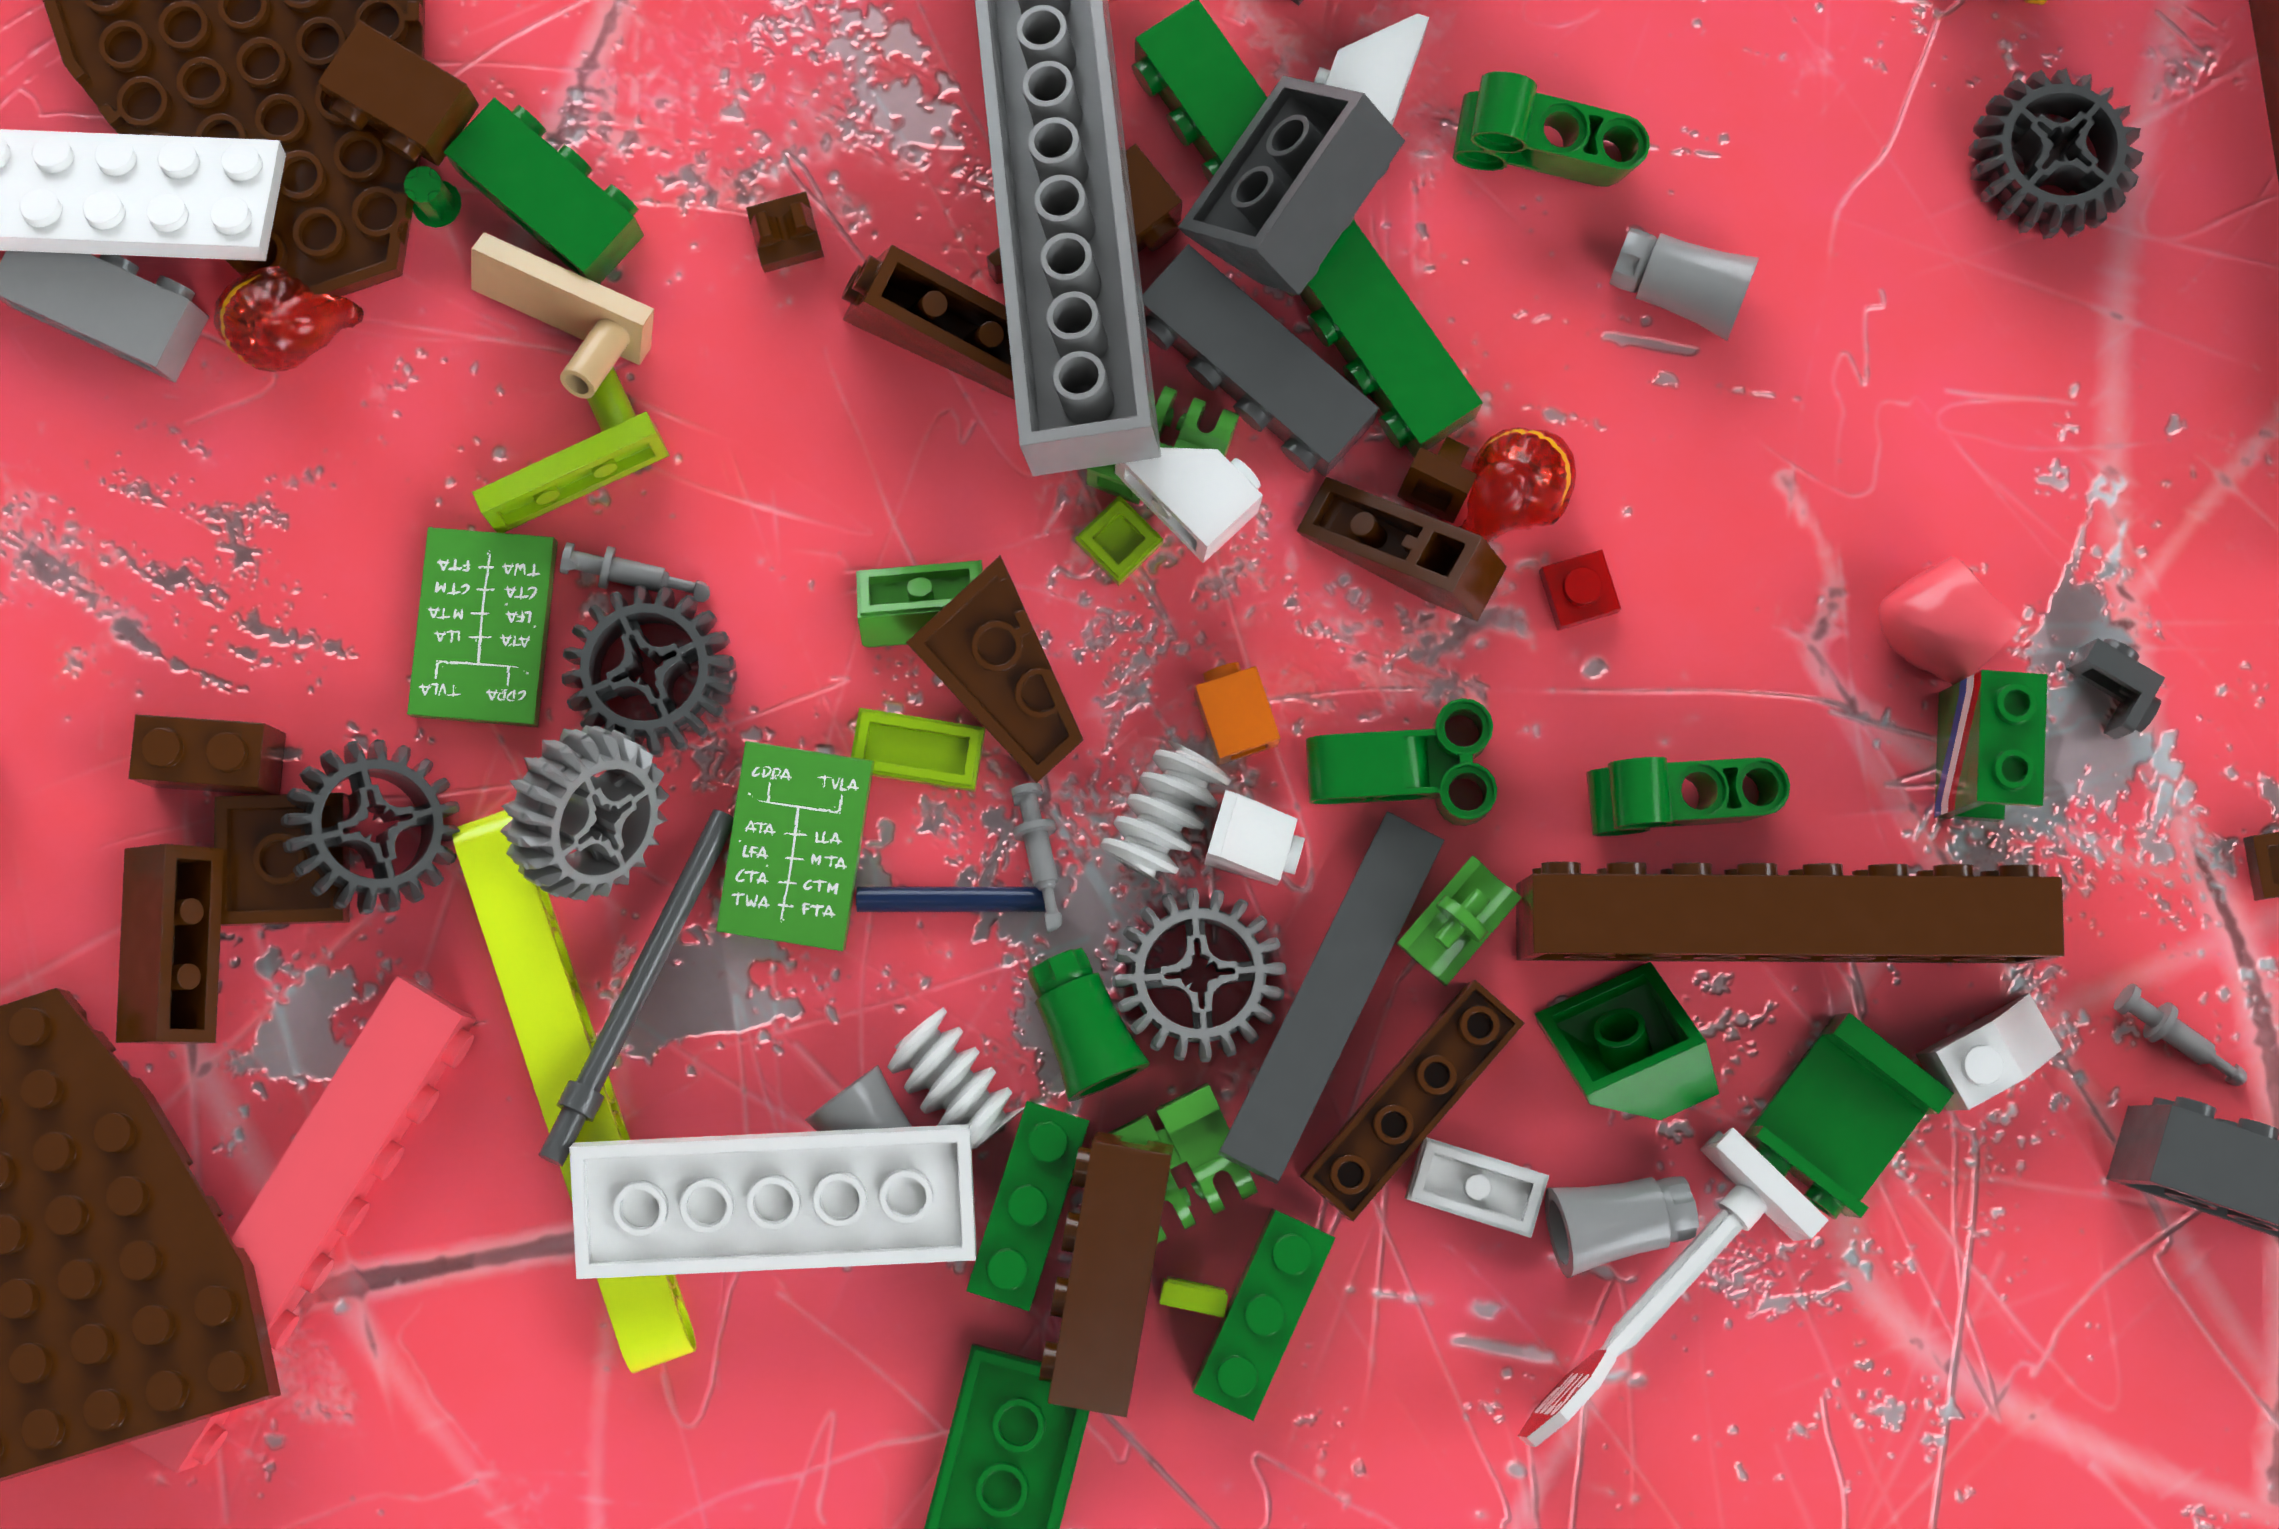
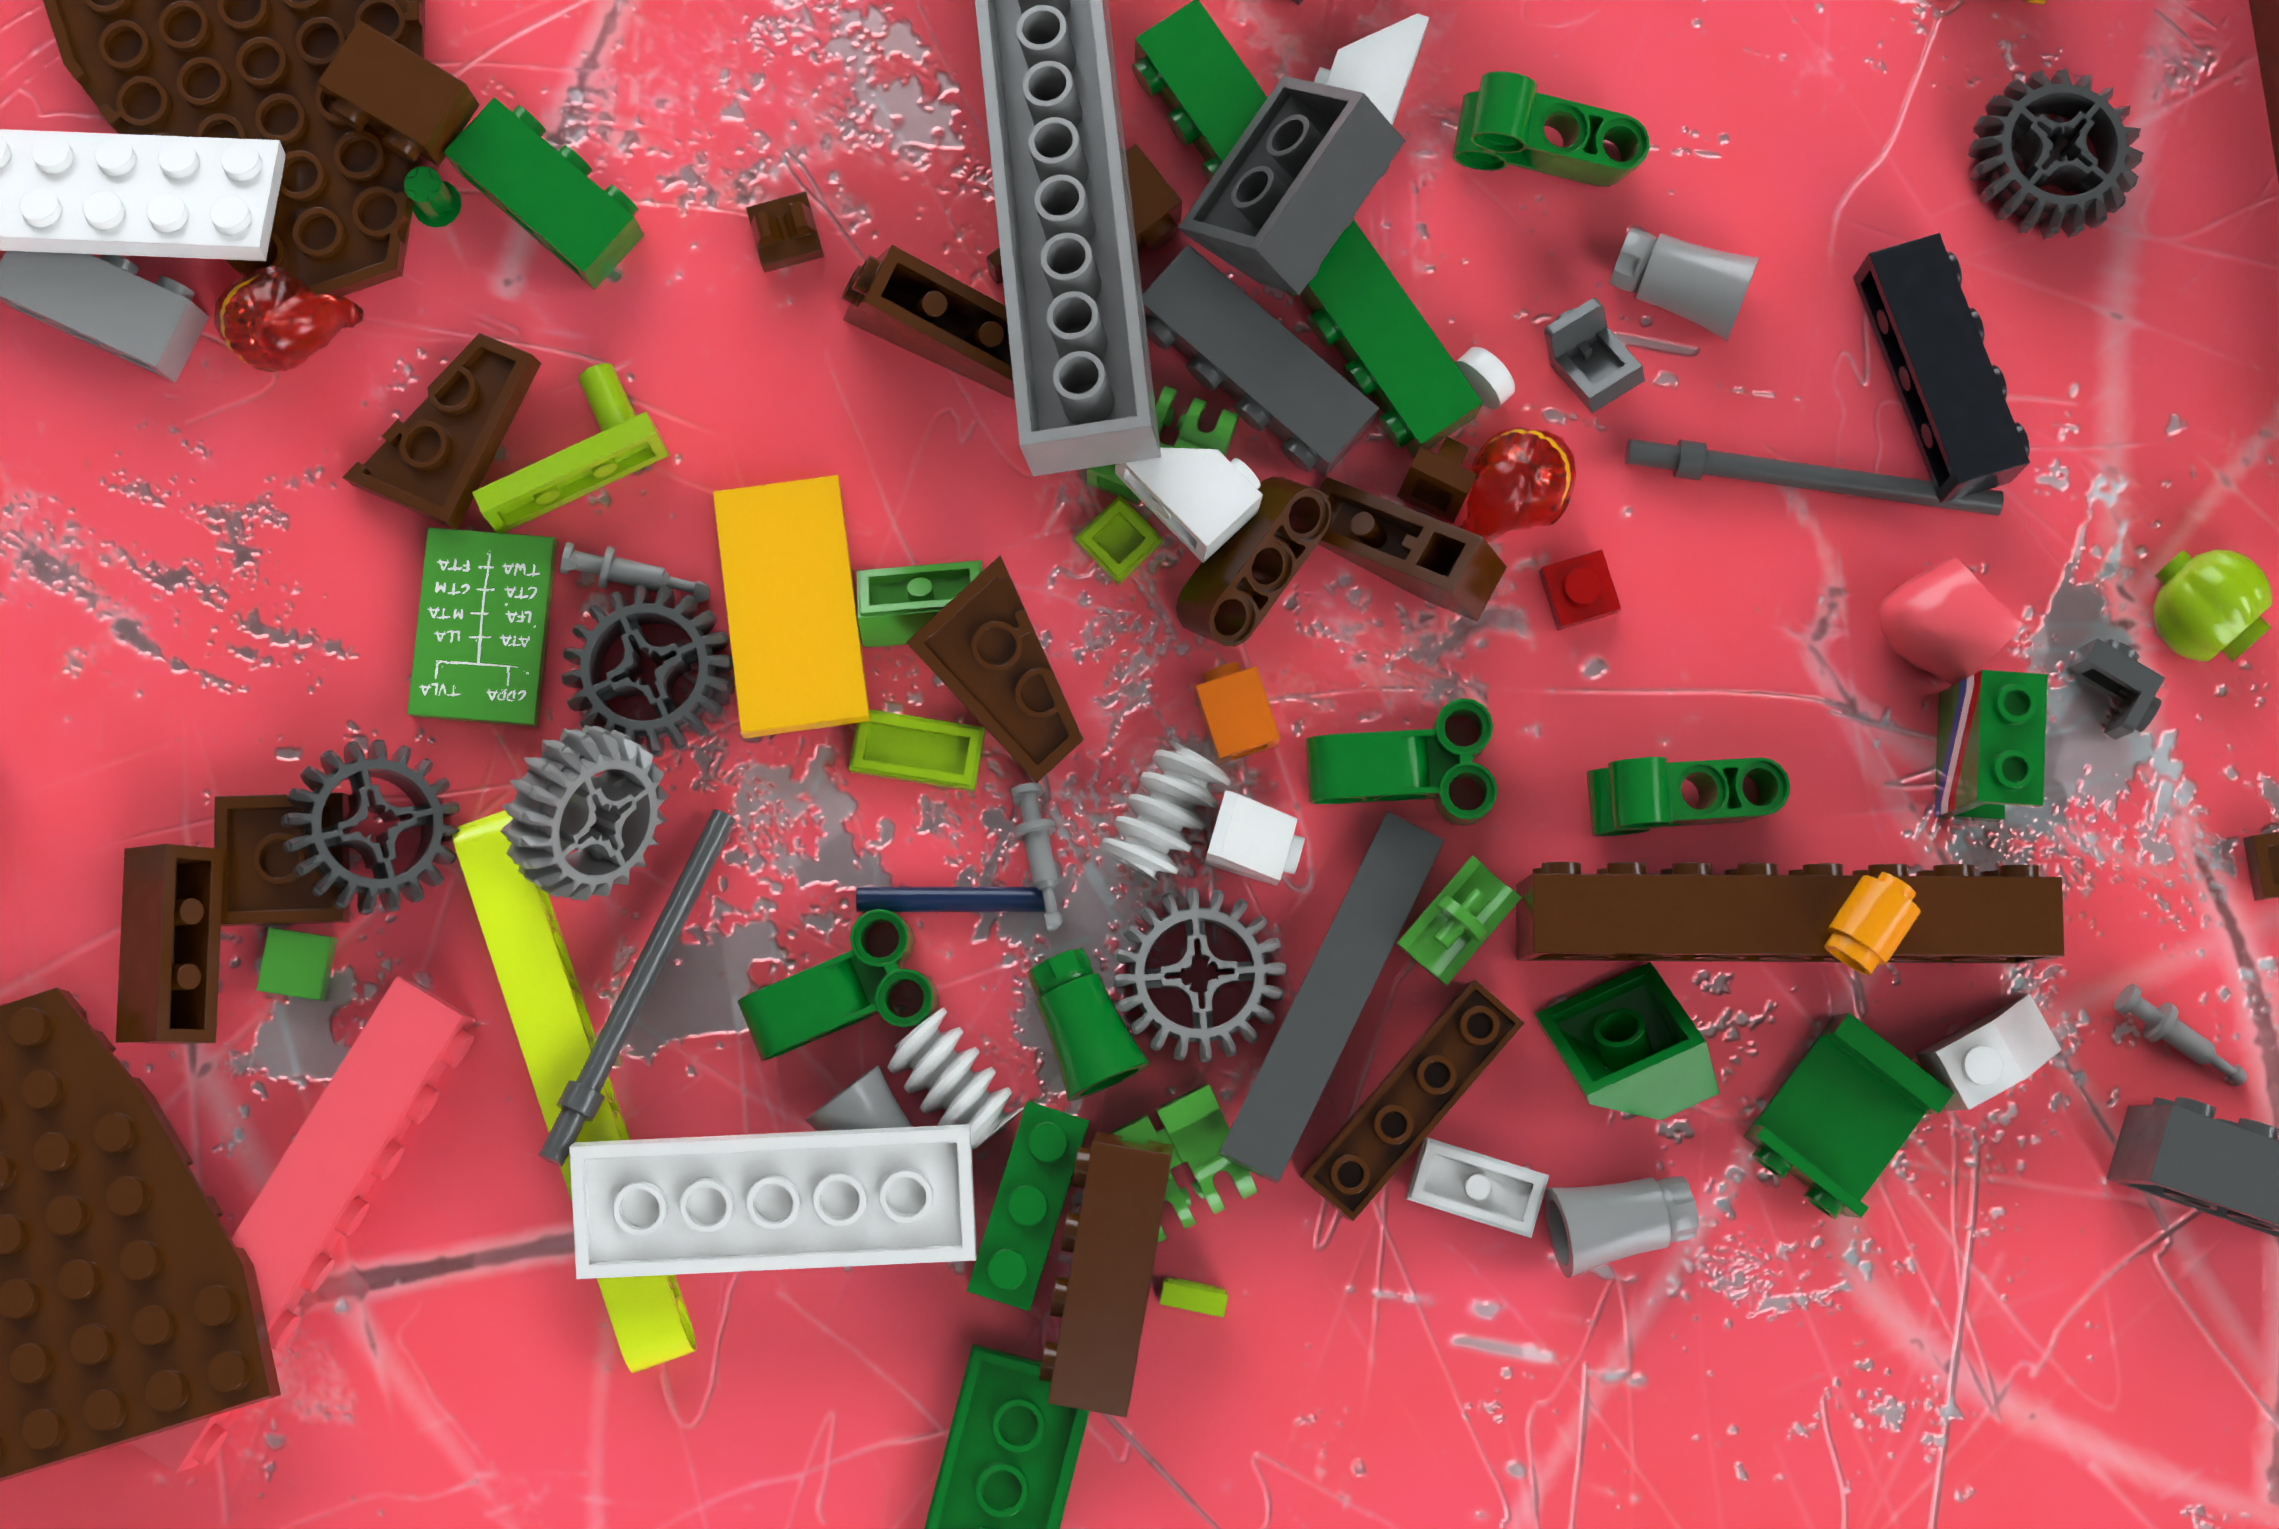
(207, 755): reddish brown brick -> none
(296, 964): none -> bright green tile
(453, 435): none -> reddish brown wing
(598, 315): tan piece -> none
(791, 606): none -> yellow tile
(795, 846): bright green tile -> none
(836, 993): none -> green piece
(1248, 590): none -> reddish brown beam
(1262, 1314): green brick -> none
(1487, 376): none -> white tile
(1591, 356): none -> dark grey bracket
(1693, 460): none -> dark grey bar
(1756, 1191): white piece -> none
(1872, 922): none -> light orange brick
(1941, 368): none -> black brick
(2211, 604): none -> lime plant

